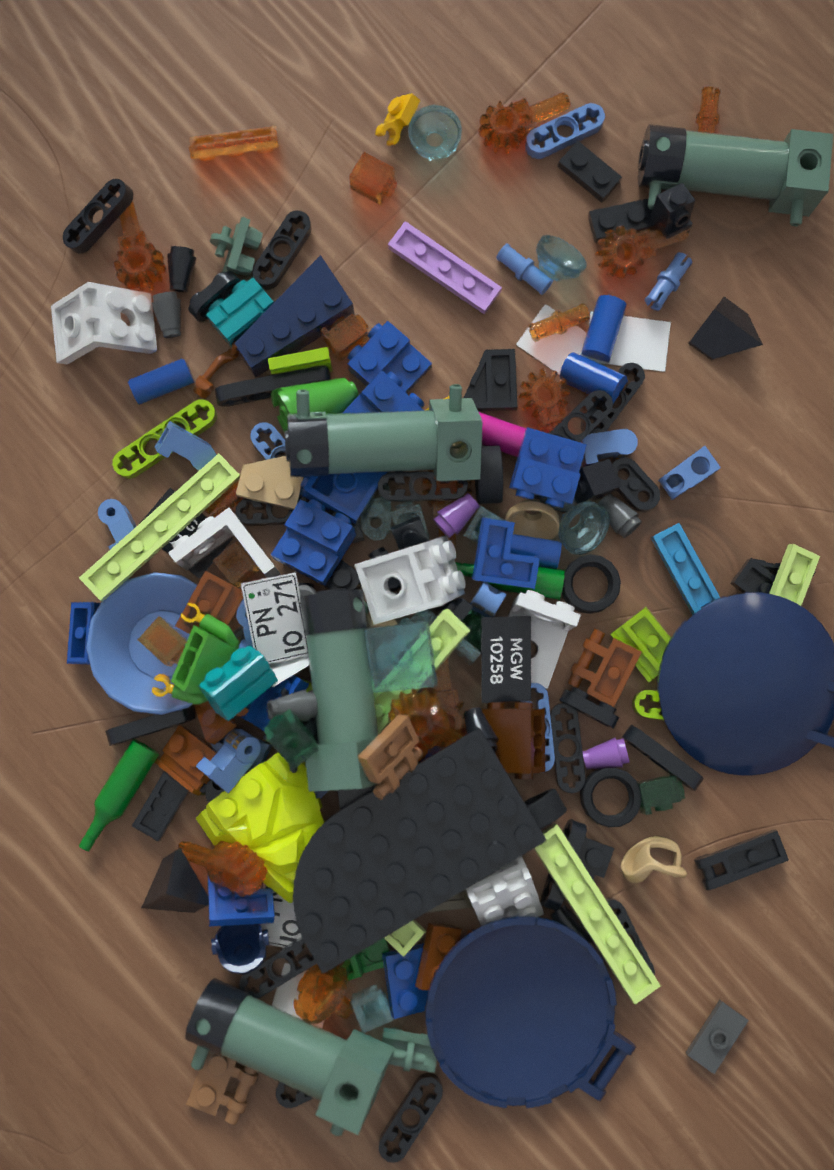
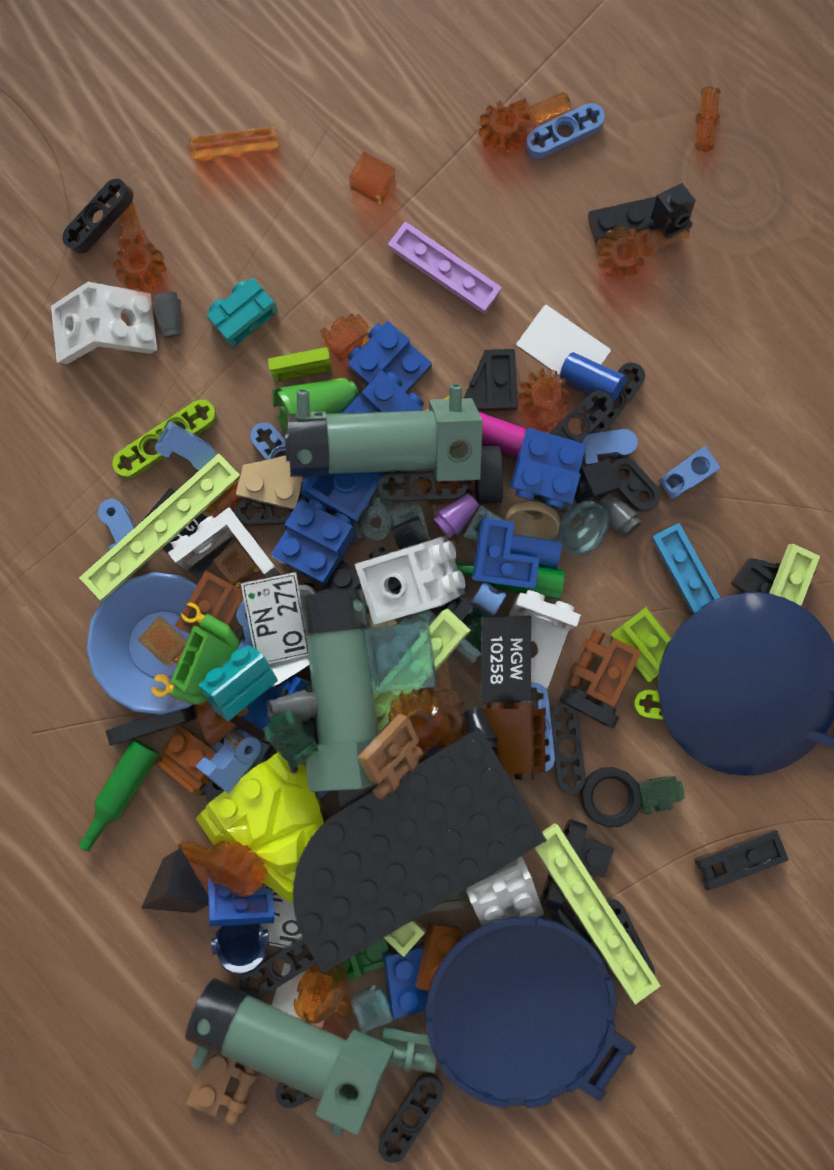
(79, 626): blue brick -> none
(160, 807): black plate -> none
(161, 381): blue brick -> none
(180, 267): black cone -> none
(203, 386): dark orange piece -> none
(219, 288): black plate -> none
(243, 236): sand green hips -> none
(262, 387): black beam -> none
(295, 317): dark blue wedge -> none
(300, 237): black beam -> none
(399, 115): yellow plate -> none
(435, 120): clear light blue piece -> none
(524, 269): medium blue pin -> none
(546, 807): black tyre -> none
(559, 258): clear light blue piece -> none
(559, 322): clear orange pin -> none
(589, 171): black plate -> none
(604, 328): blue brick -> none
(606, 755): medium lavender cone -> none
(612, 577): black tyre -> none
(639, 863): tan piece -> none
(641, 343): white sticker -> none
(663, 757): black beam -> none
(668, 281): medium blue pin -> none
(717, 1036): dark grey plate -> none
(725, 332): black slope -> none
(786, 172): sand green piece -> none

